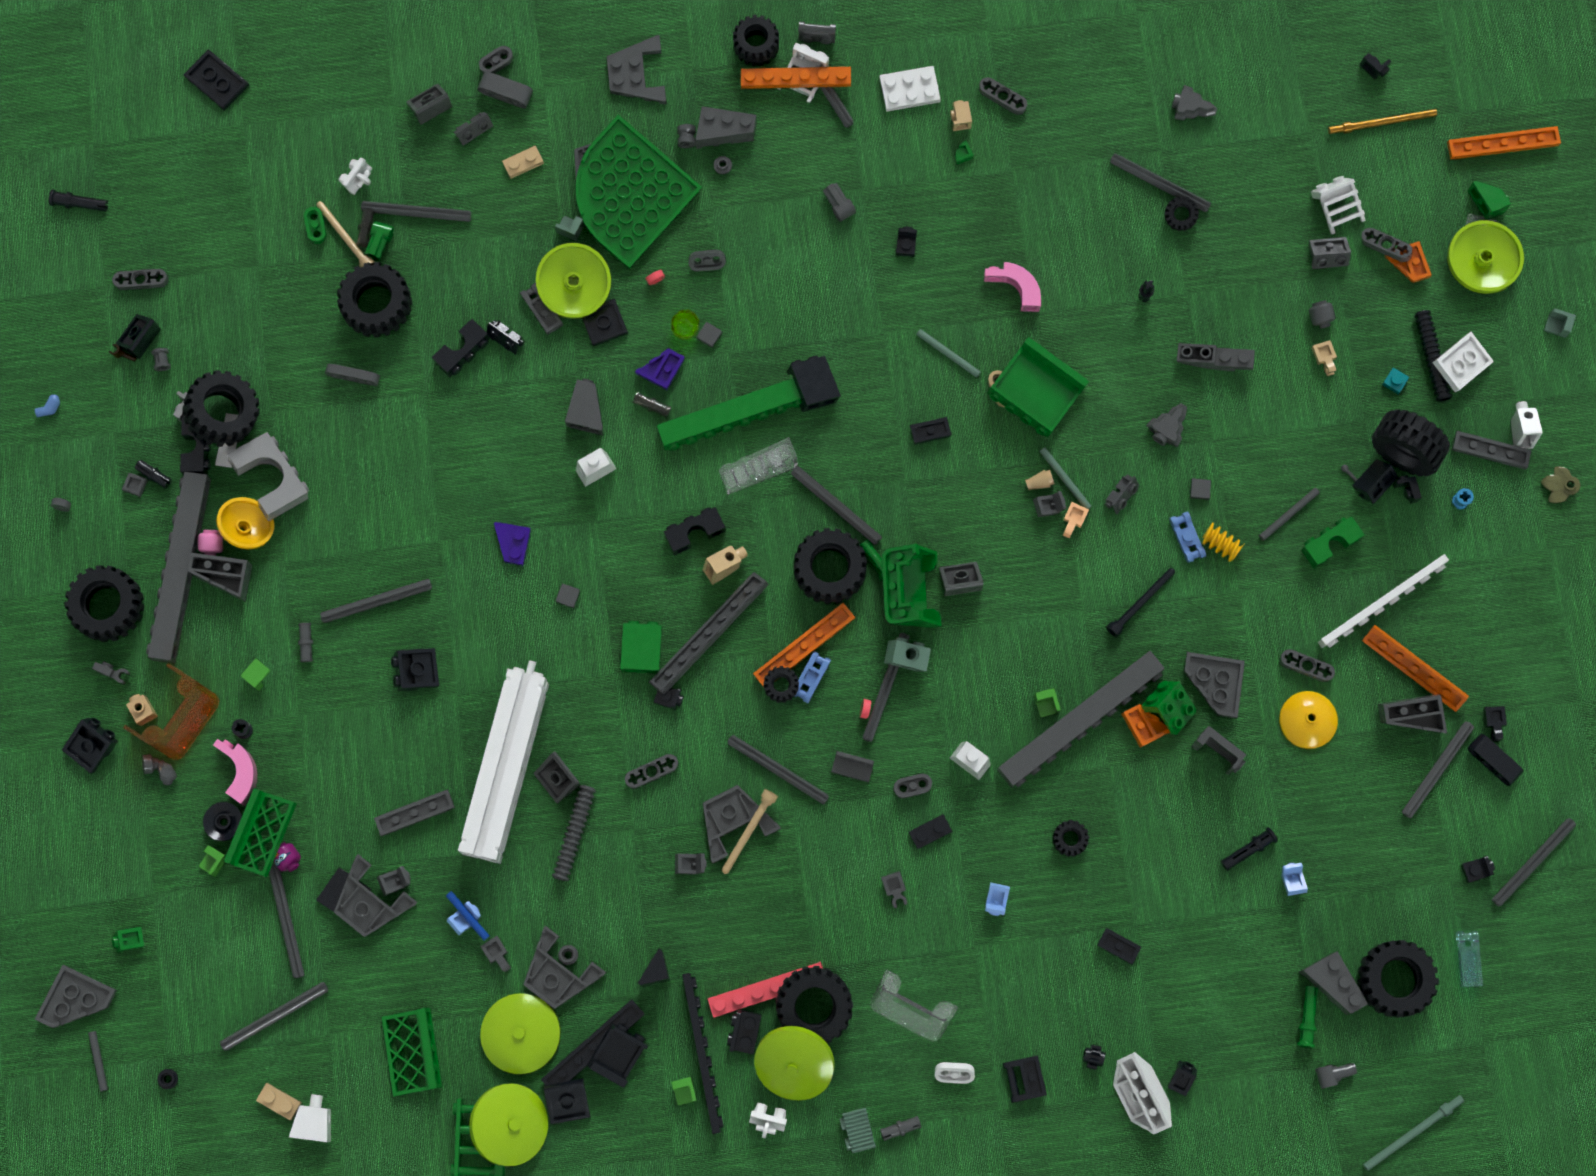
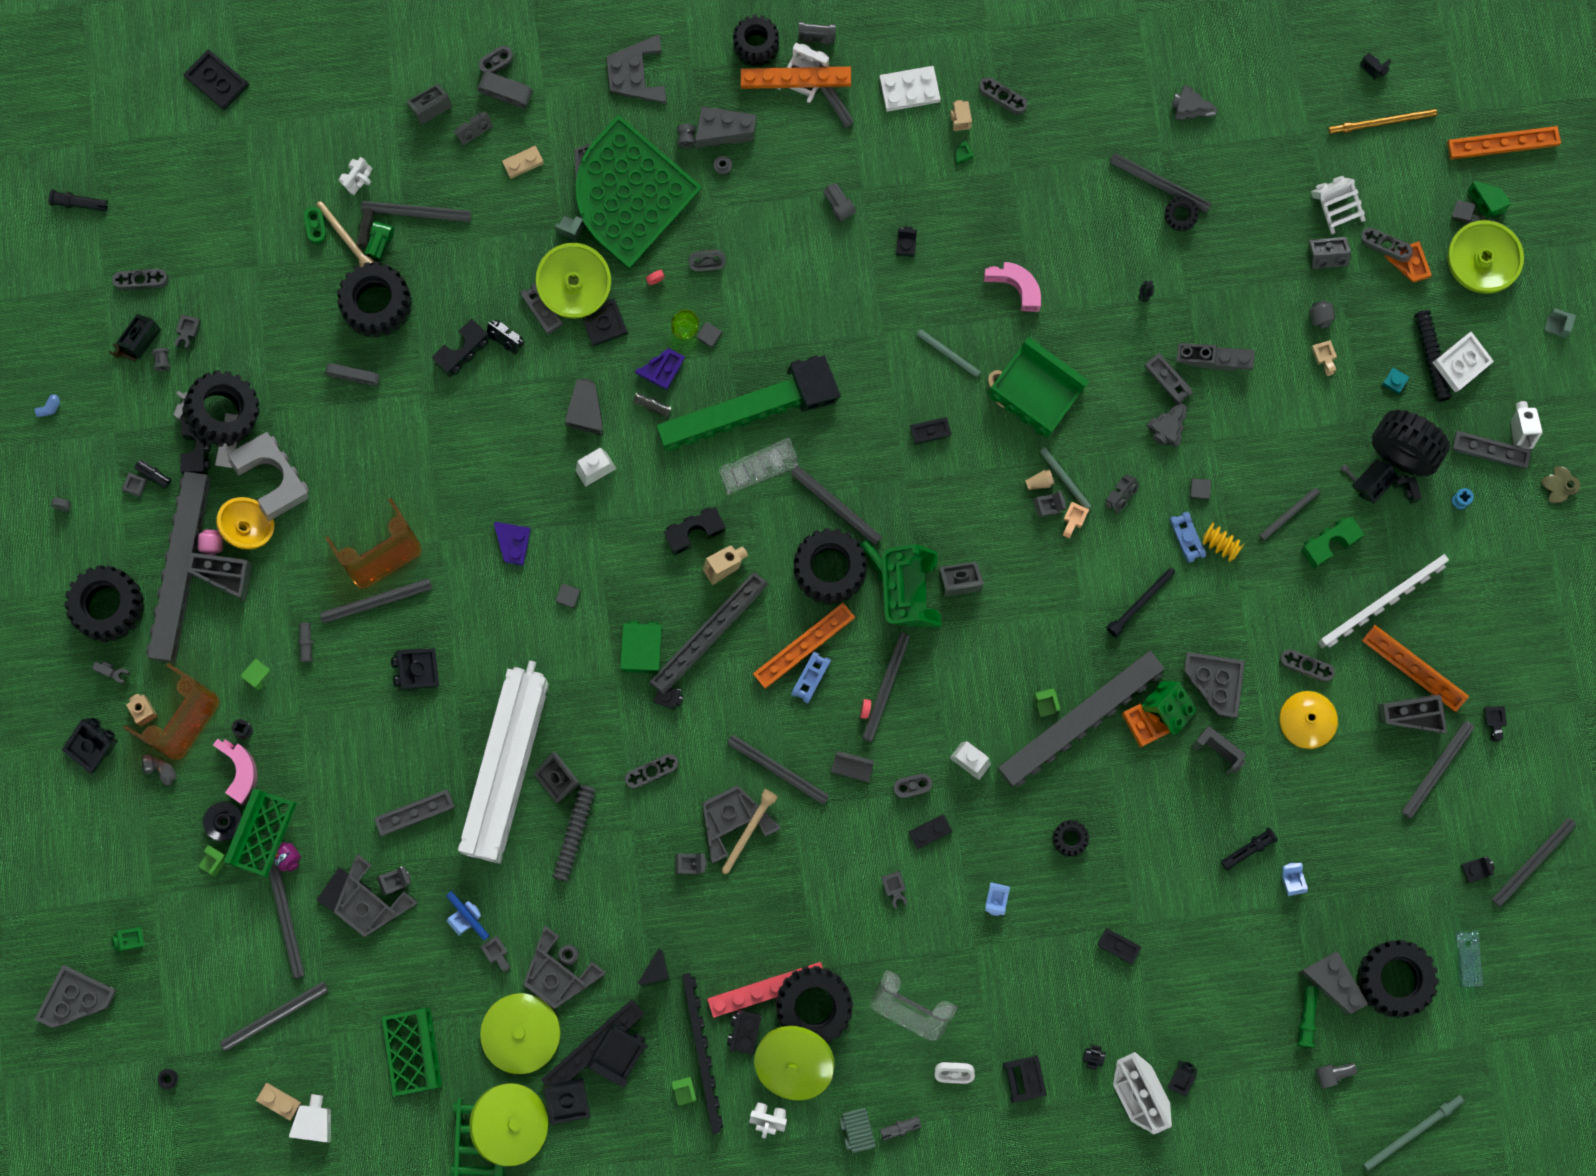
(98, 1061): dark grey bar -> none
(187, 328): none -> dark grey plate
(384, 557): none -> clear orange windscreen
(784, 673): black tyre -> none
(897, 656): sand green brick -> none
(1168, 378): none -> dark grey plate
(1463, 211): none -> dark grey tile
(1495, 759): black beam -> none

